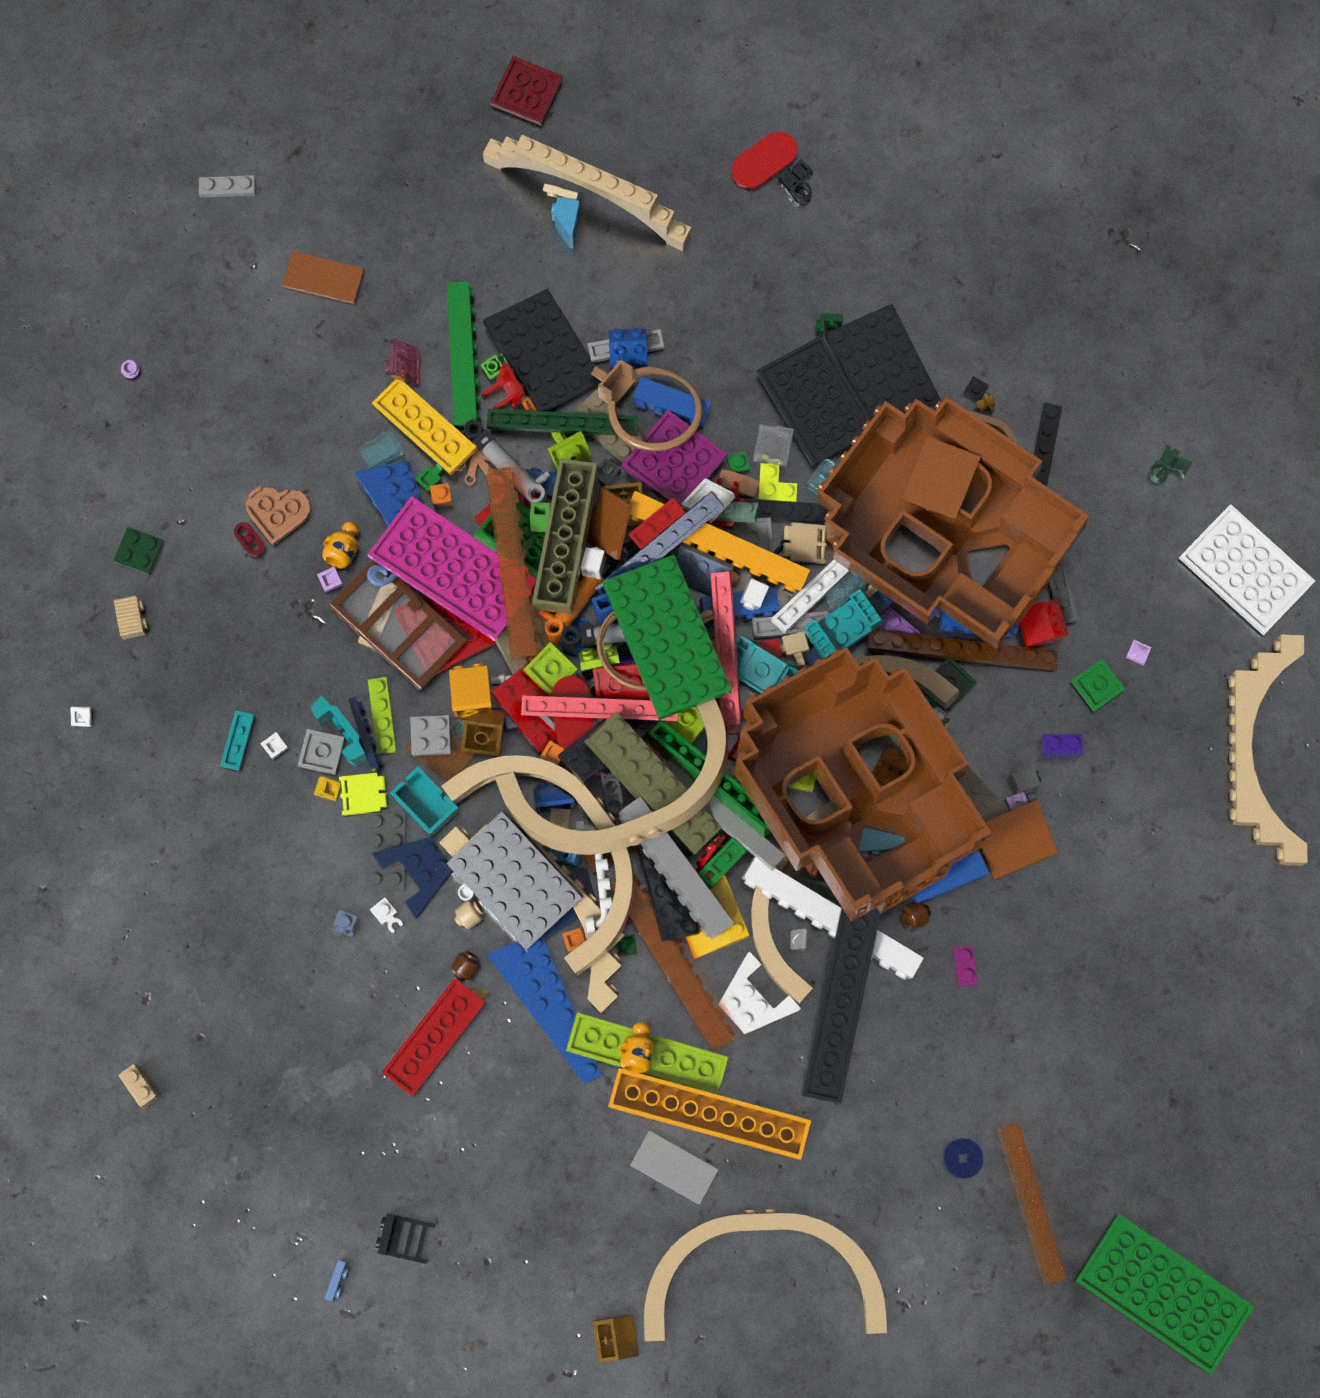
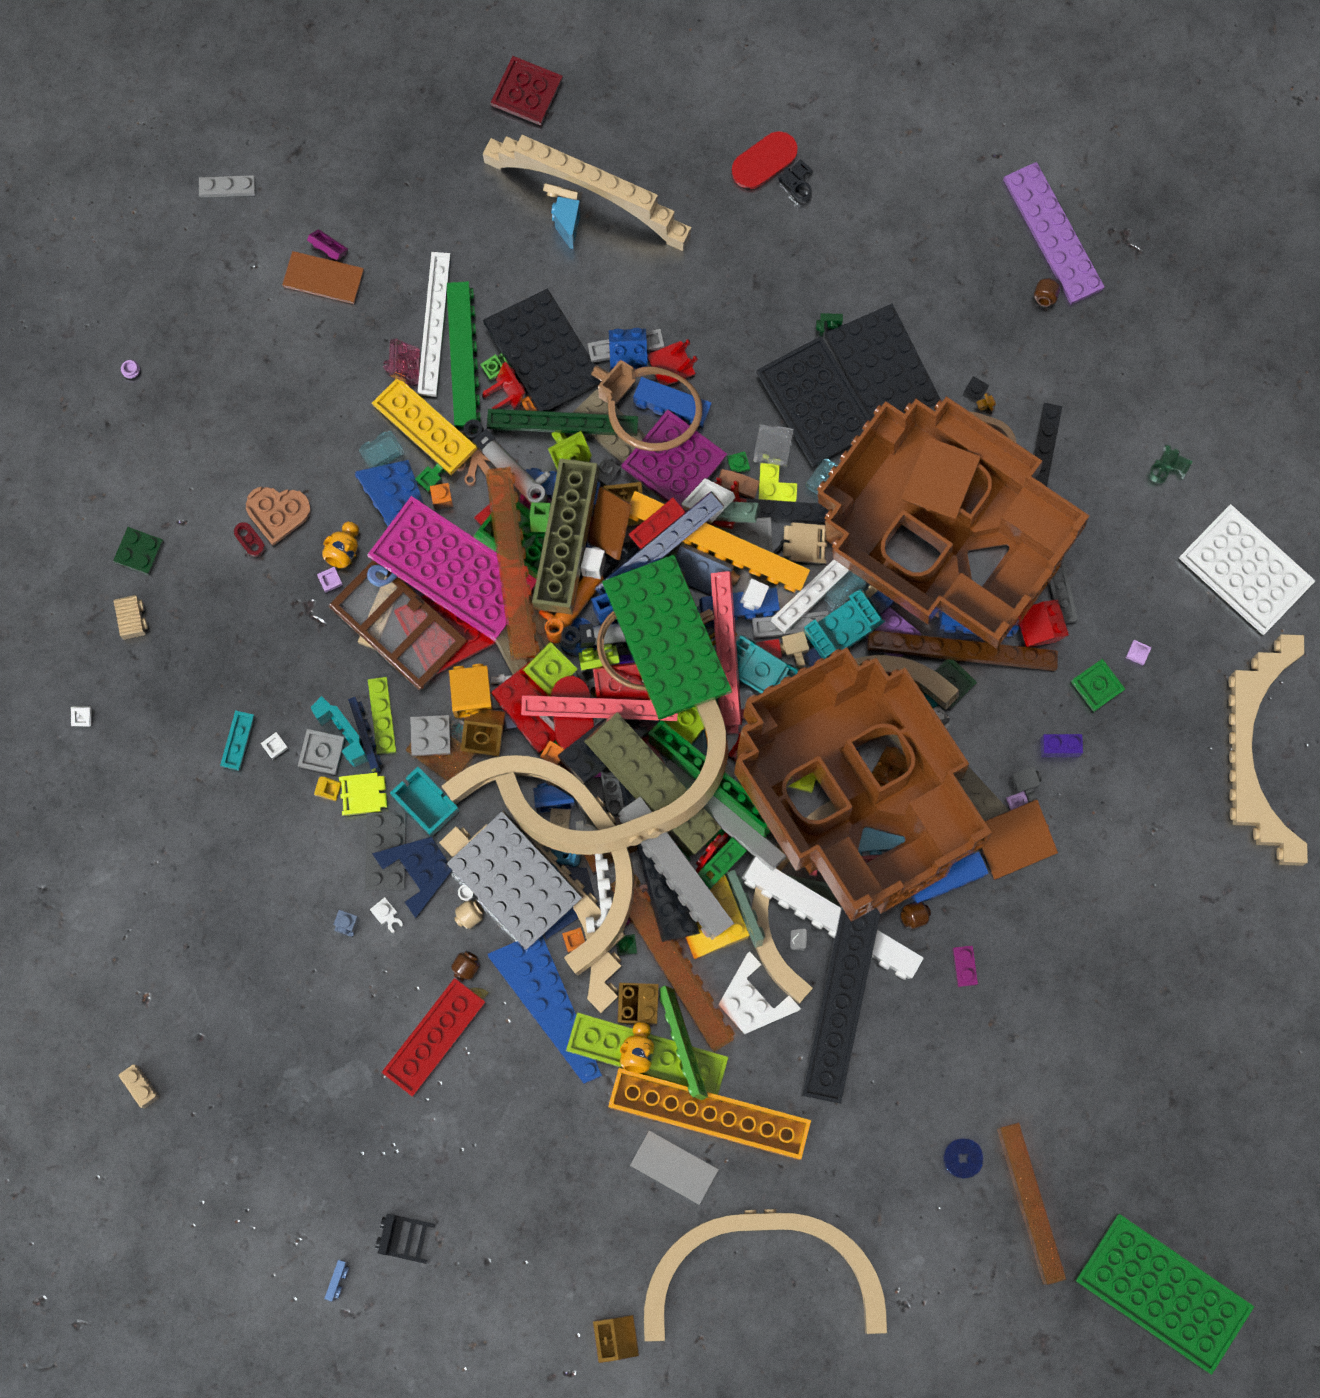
(327, 244): none -> magenta plate
(434, 324): none -> white plate
(638, 1003): none -> pearl gold slope
(673, 359): none -> red plate
(684, 1047): none -> bright green plate
(749, 916): none -> sand green plate
(1047, 292): none -> reddish brown head
(1053, 233): none -> medium lavender plate

